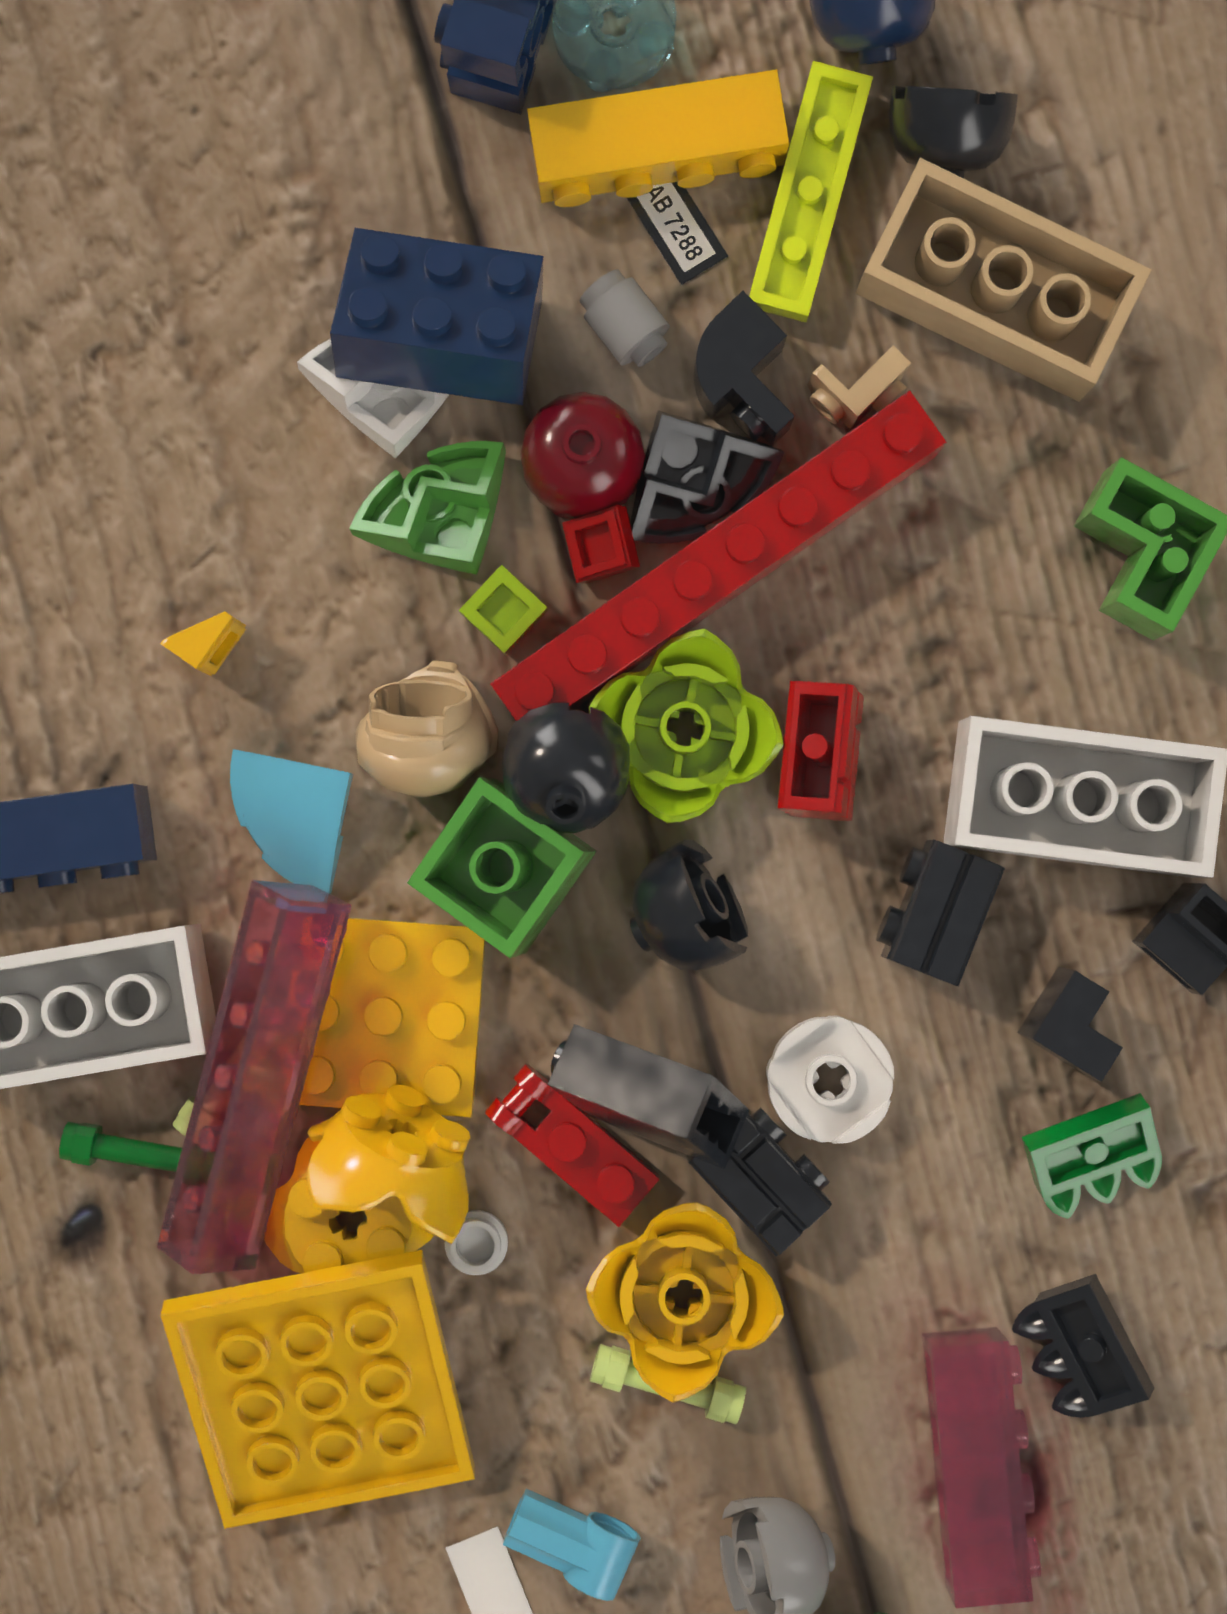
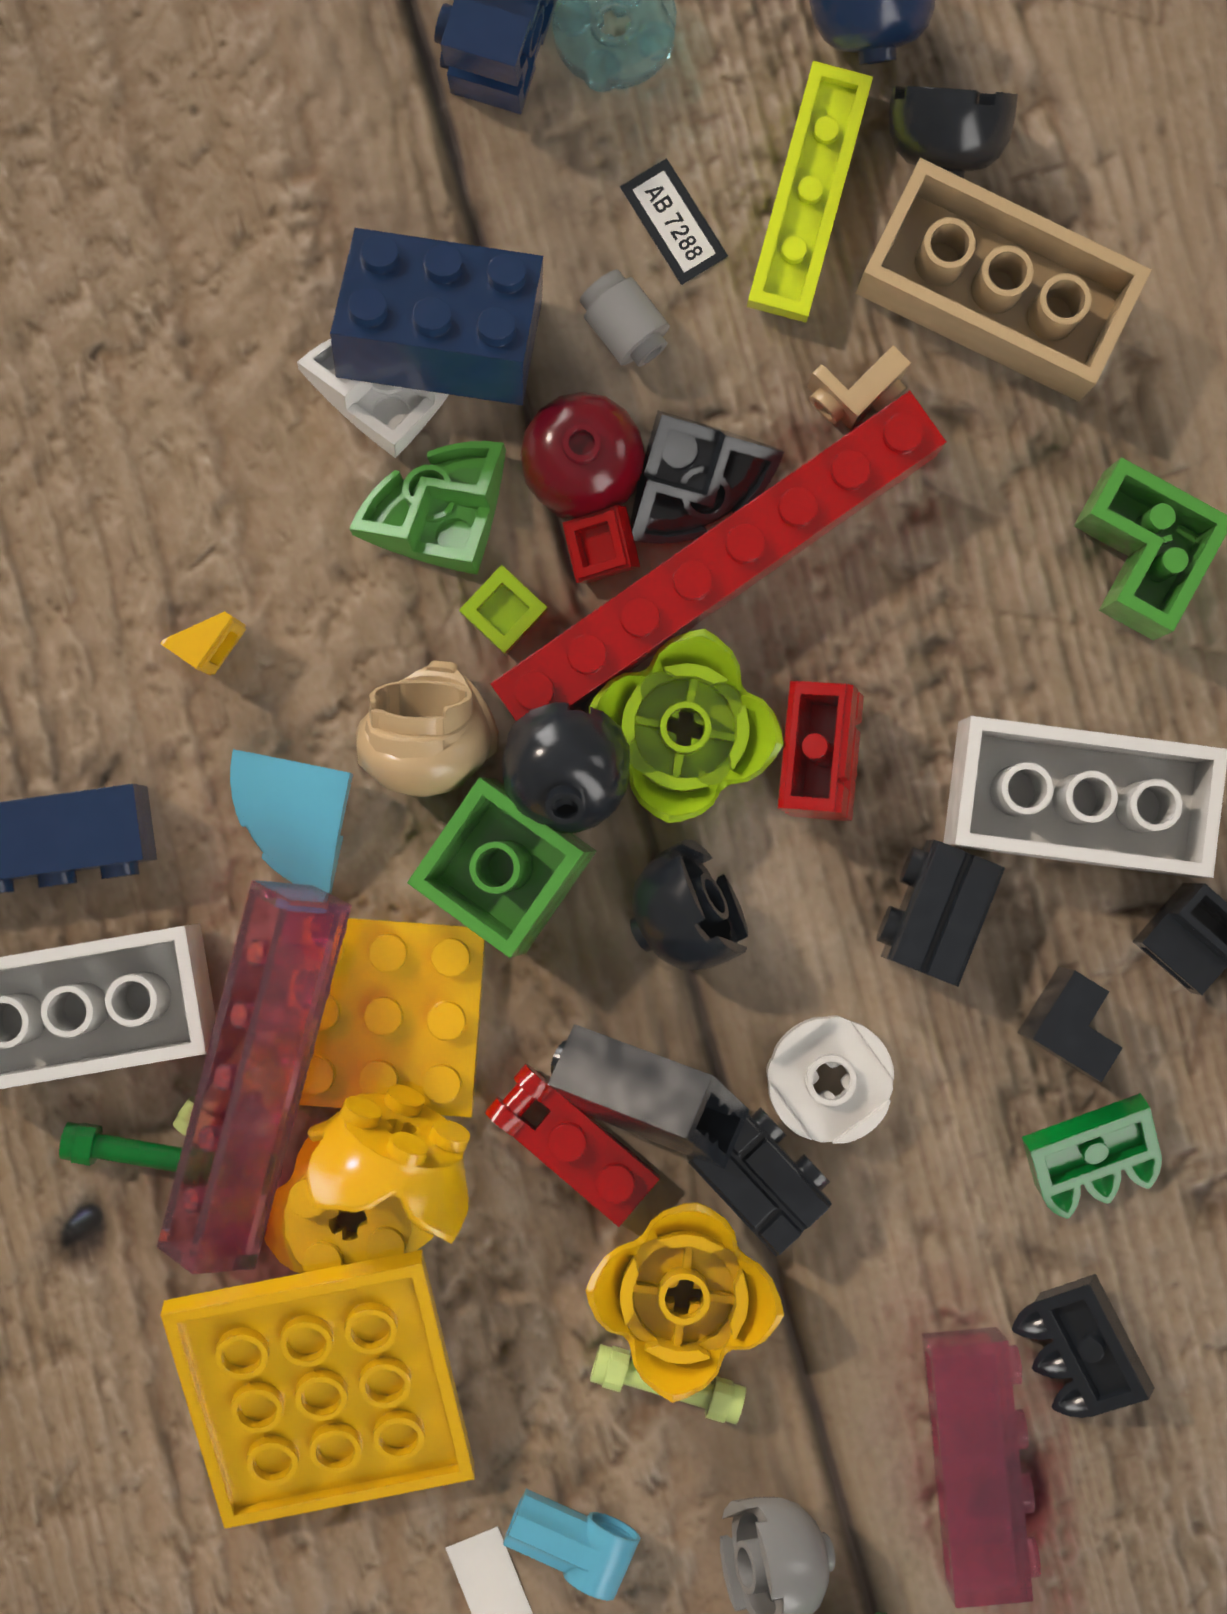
(479, 1244): white plate -> none
(659, 138): yellow brick -> none
(727, 361): black brick -> none

